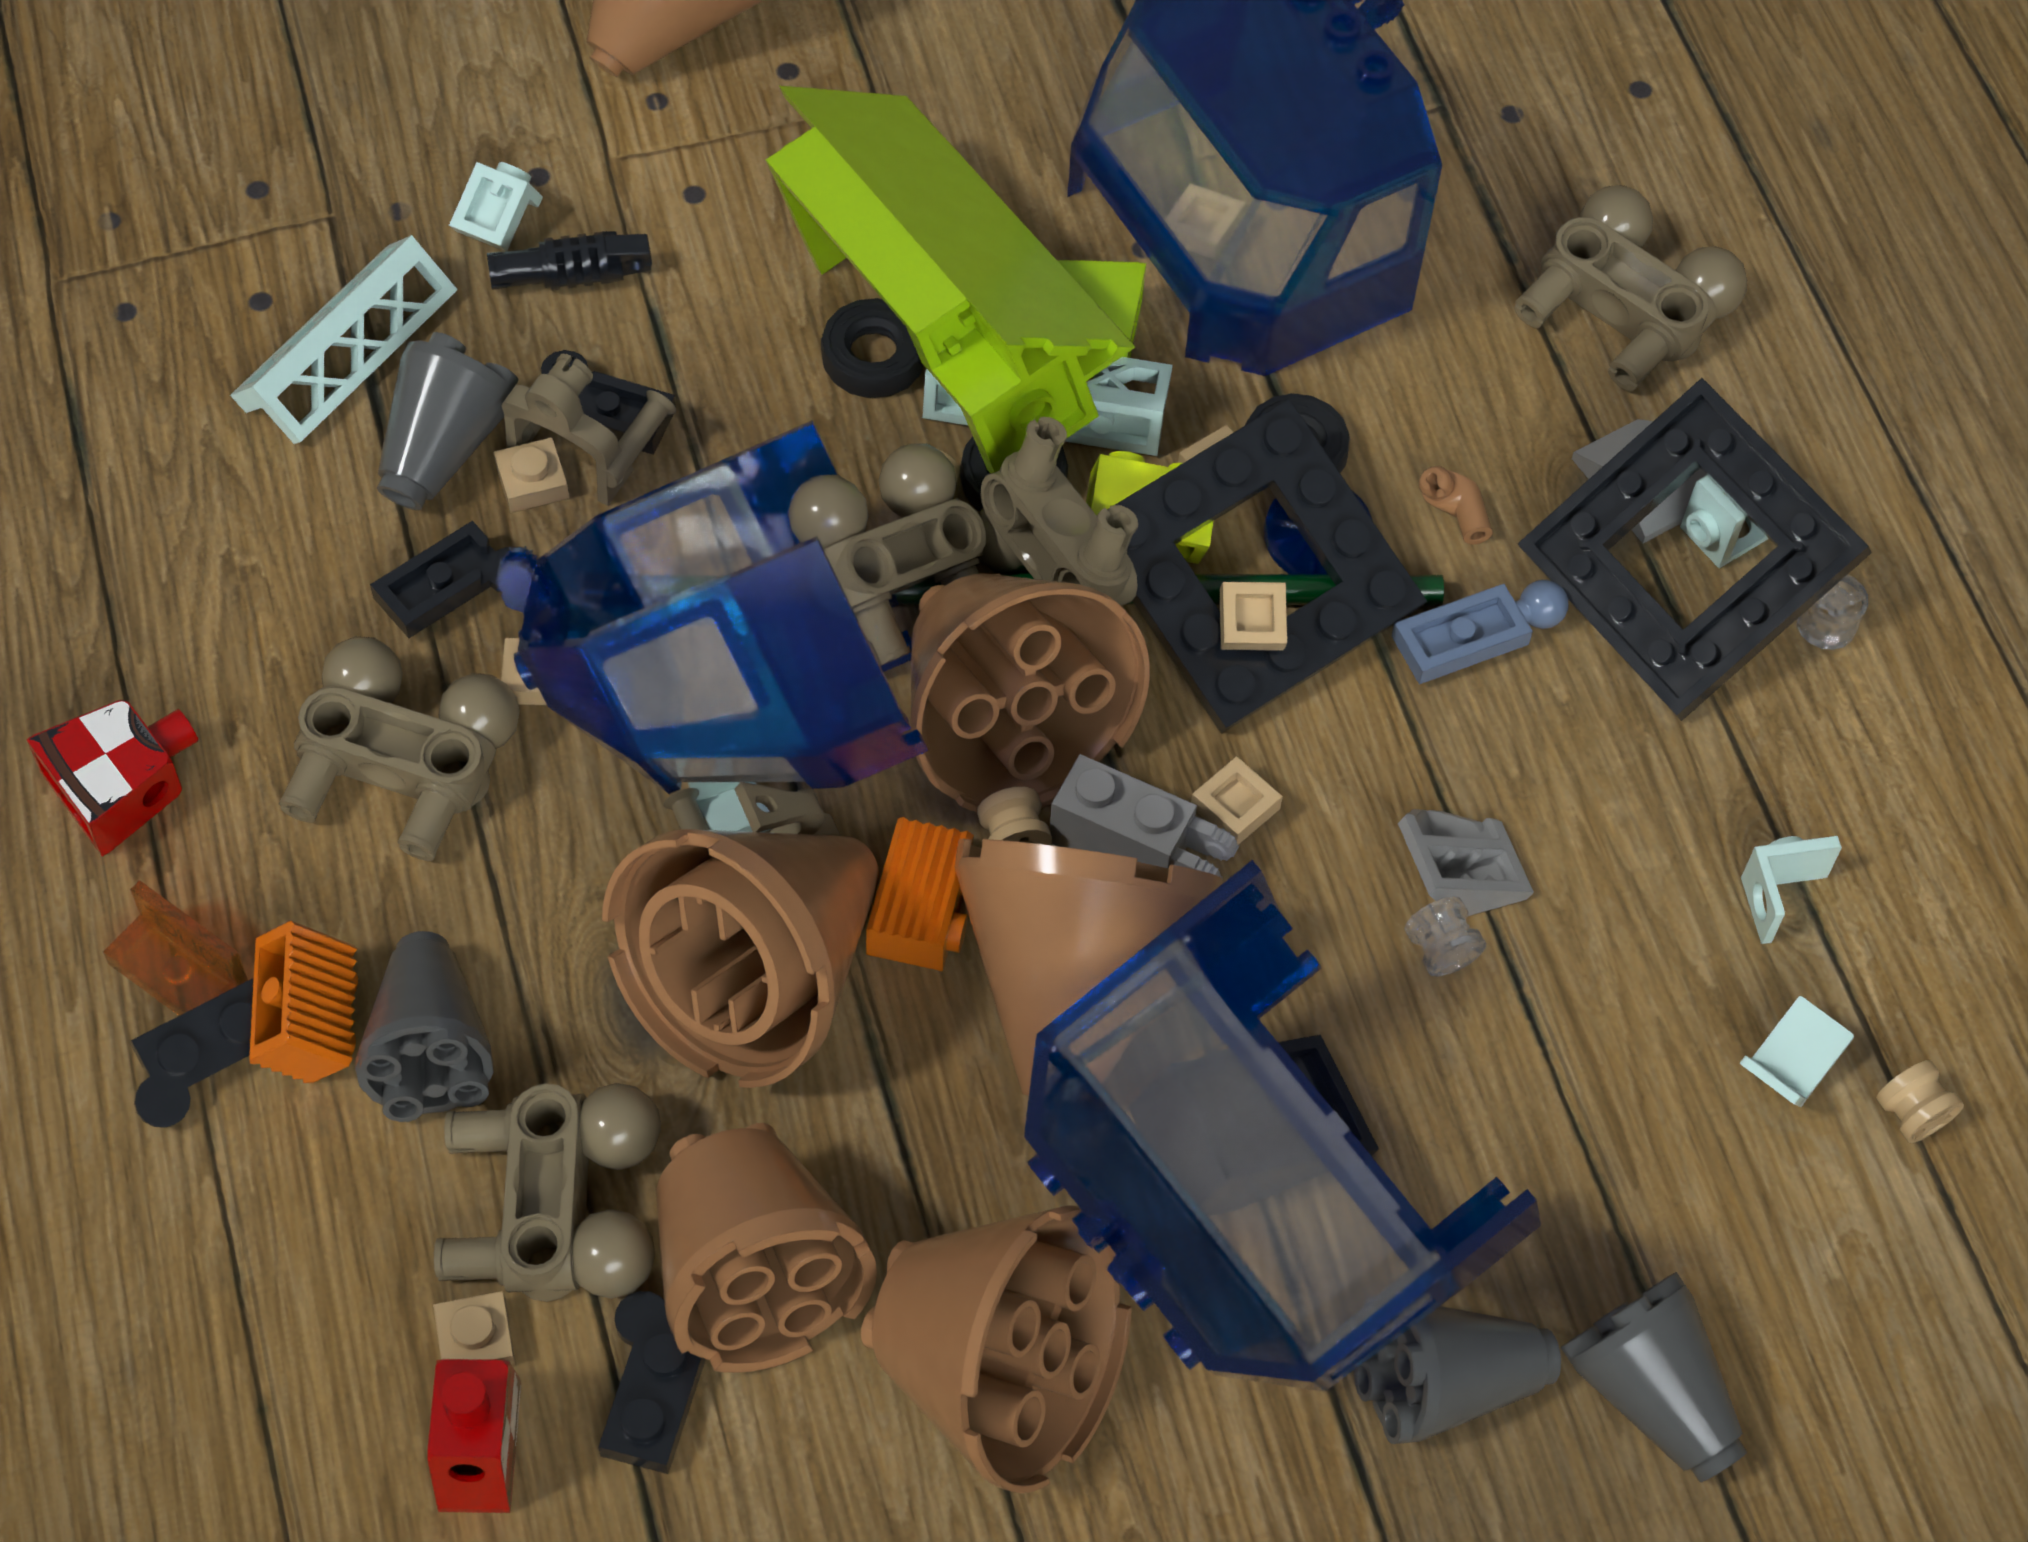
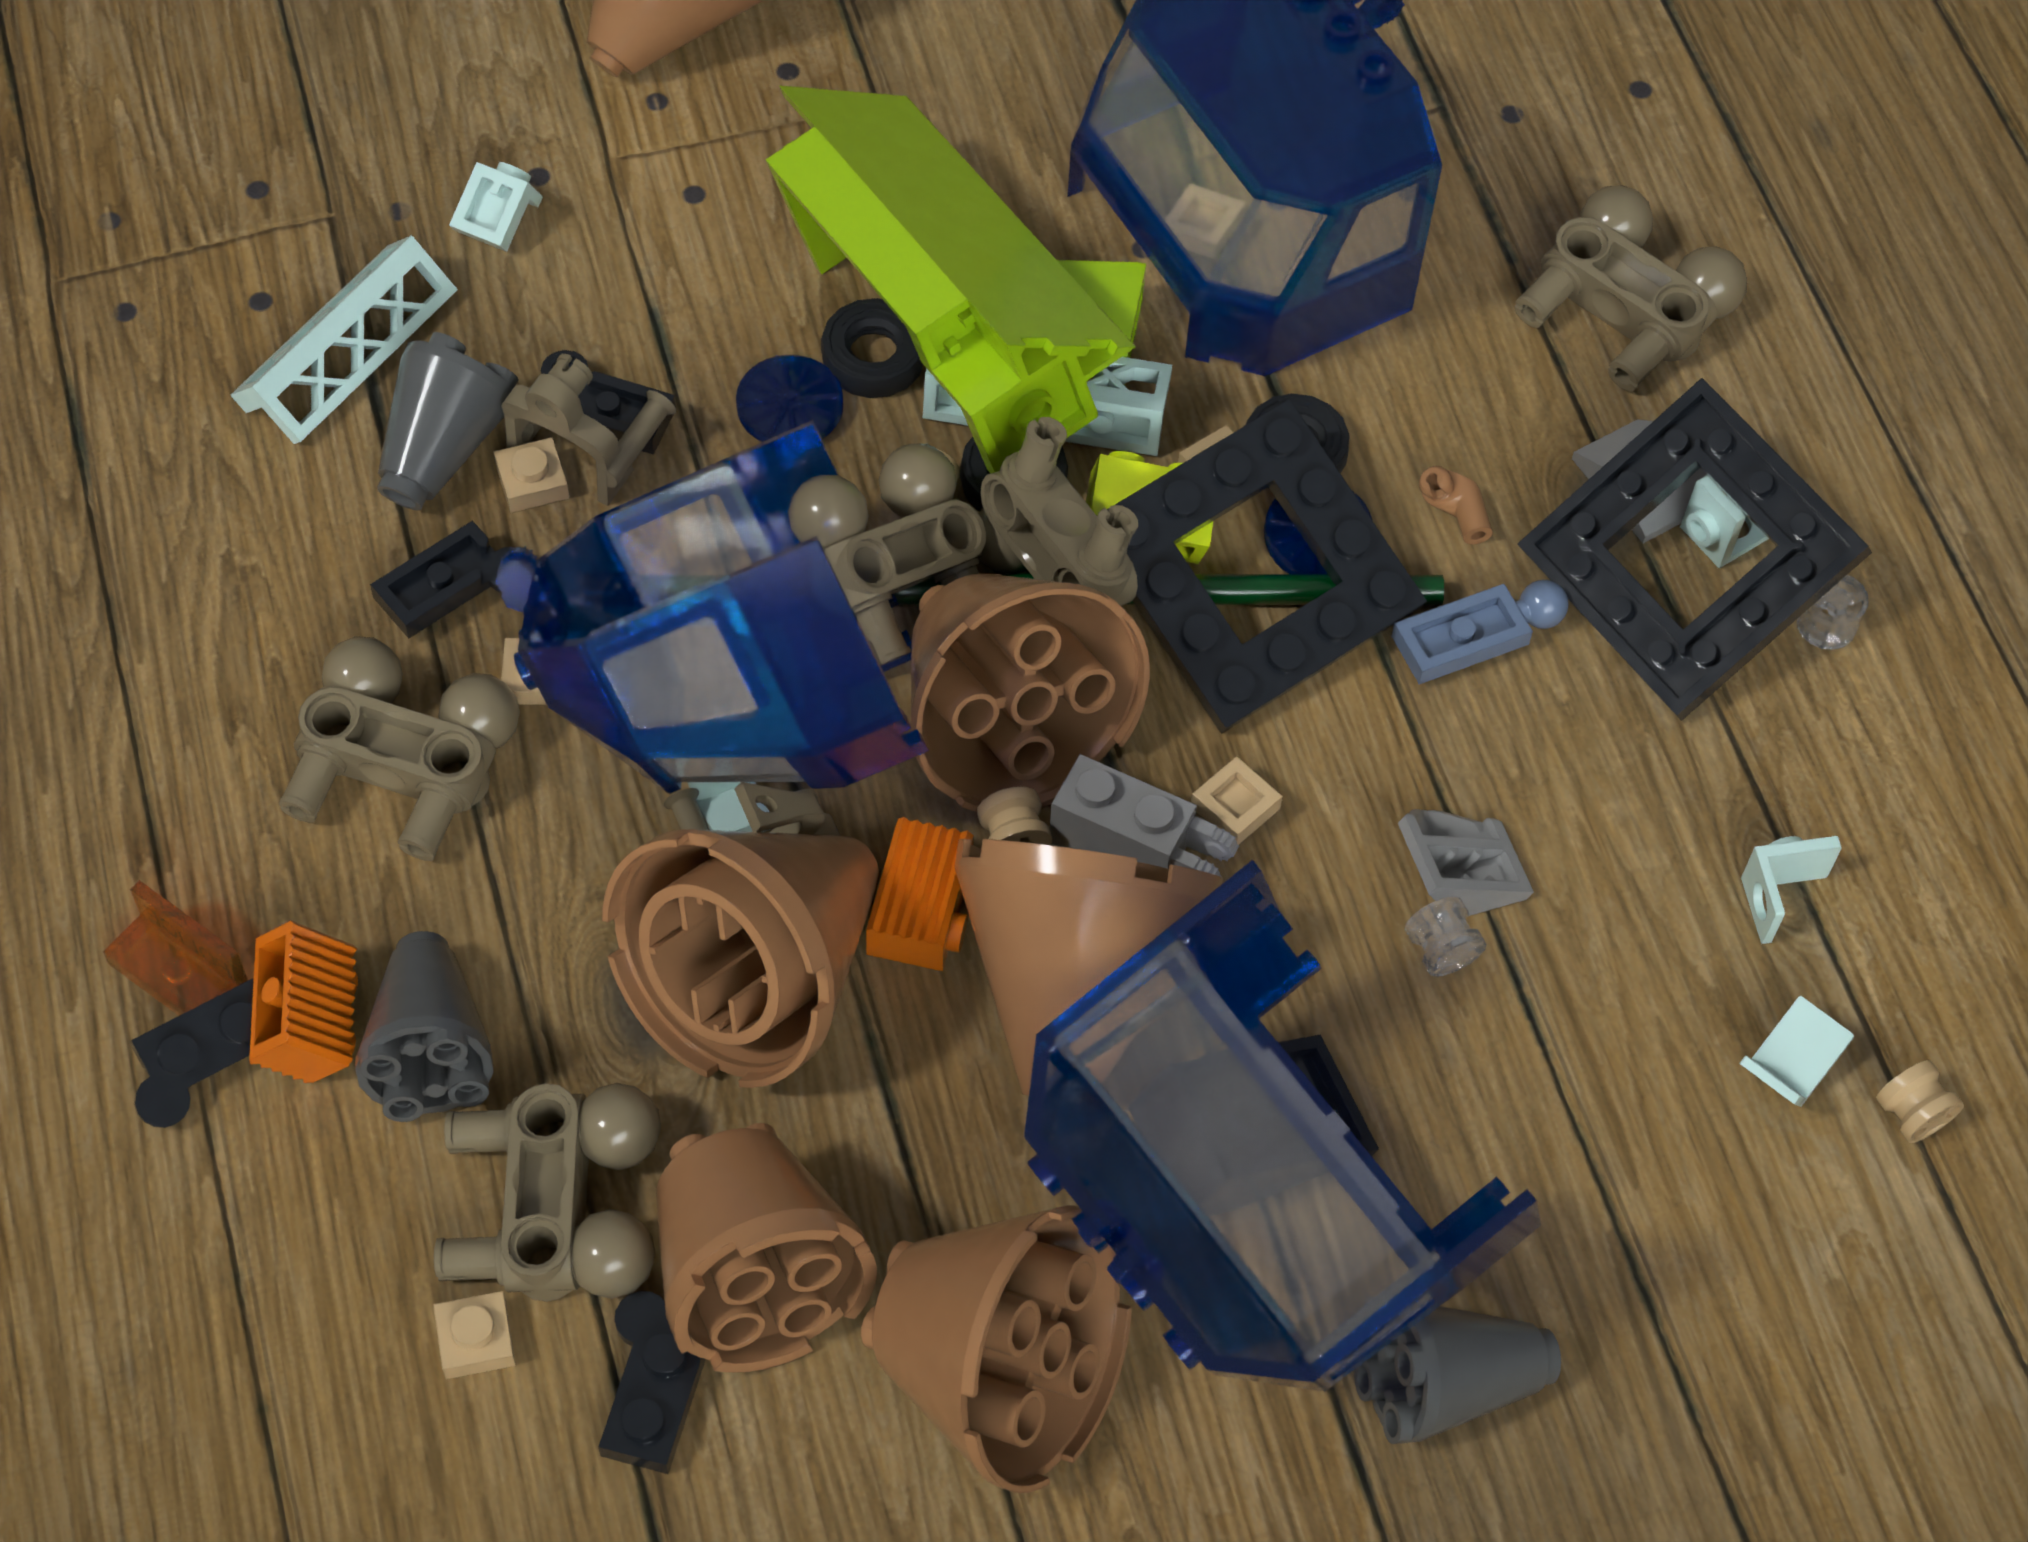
(113, 768): torso -> none
(477, 1426): red torso -> none
(572, 261): black hinge -> none
(787, 394): none -> clear blue wheel
(1253, 616): tan plate -> none
(1663, 1377): dark grey cone -> none

